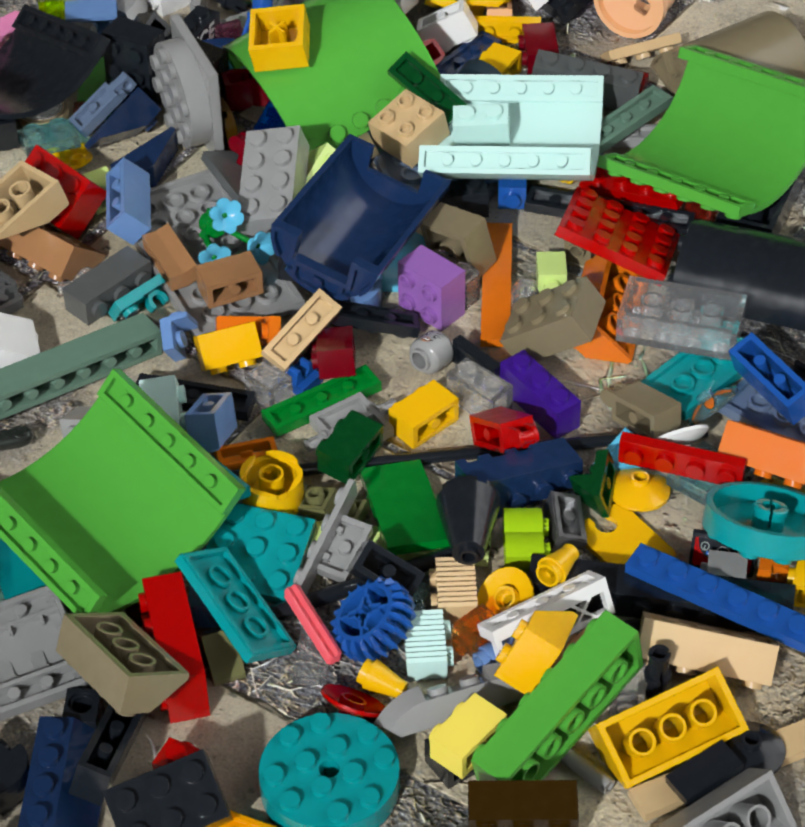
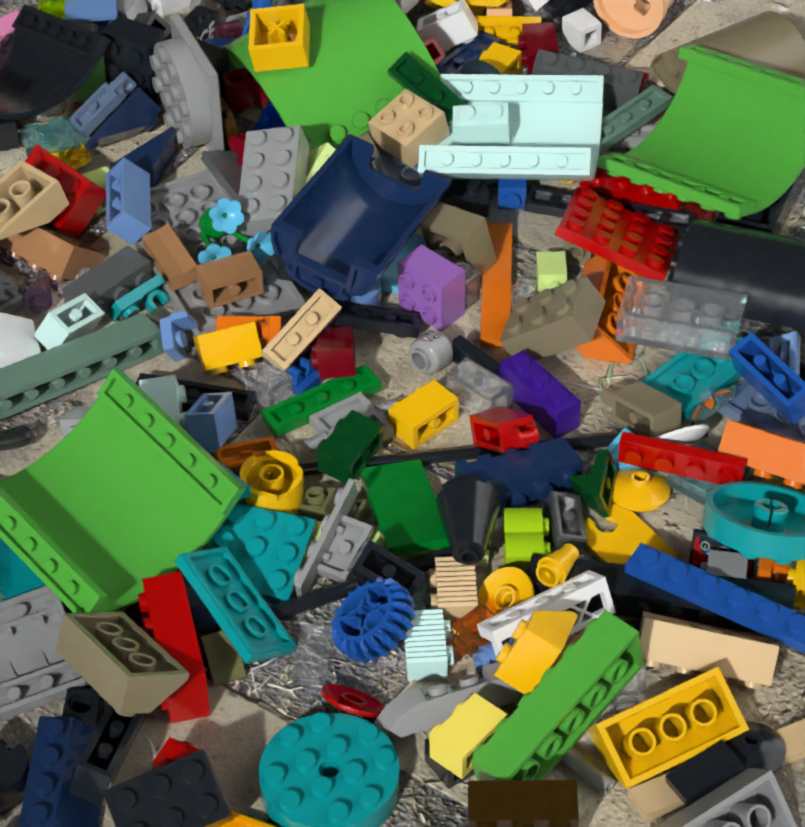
(39, 294): none -> clear purple cone
(69, 322): none -> light aqua brick
(313, 624): coral axle -> none
(380, 679): yellow cone -> none
(581, 30): none -> white brick
(641, 50): tan plate -> none
(657, 671): black pin -> none
(788, 340): none -> light blue tile

